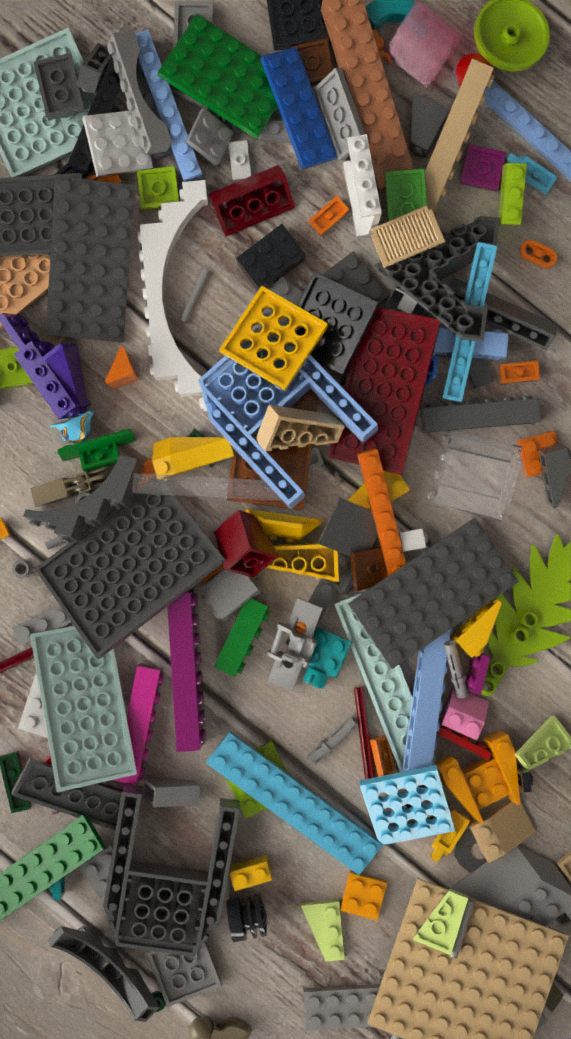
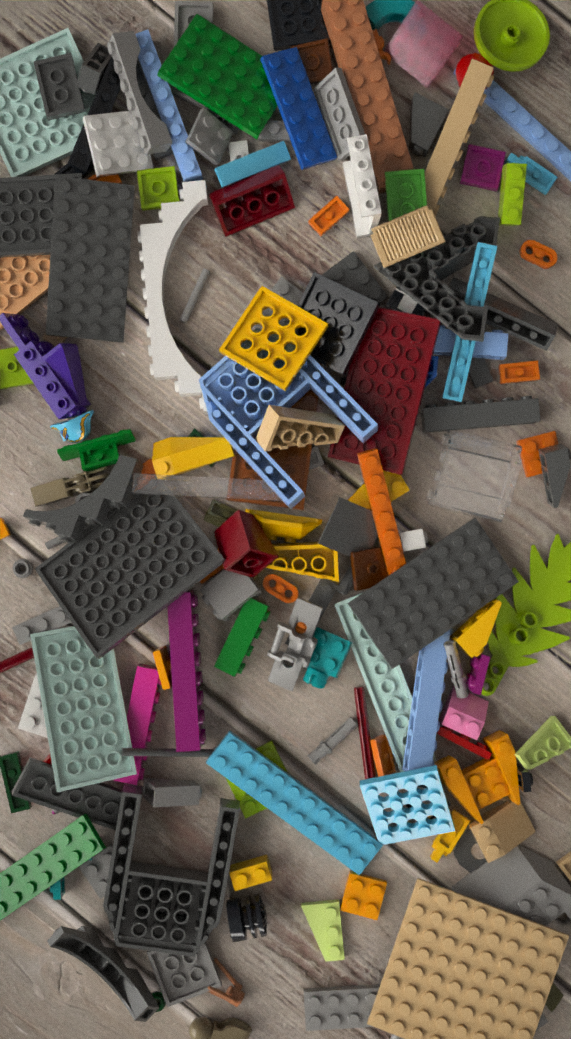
(122, 370): orange slope -> none
(163, 666): none -> light orange plate
(165, 752): none -> dark grey bar
(218, 513): none -> olive slope
(233, 994): none -> nougat plant
(252, 164): none -> medium azure tile
(271, 258): black brick -> none
(280, 588): none -> orange plate
(443, 923): yellowish green wing -> none
(462, 928): light grey bar -> none

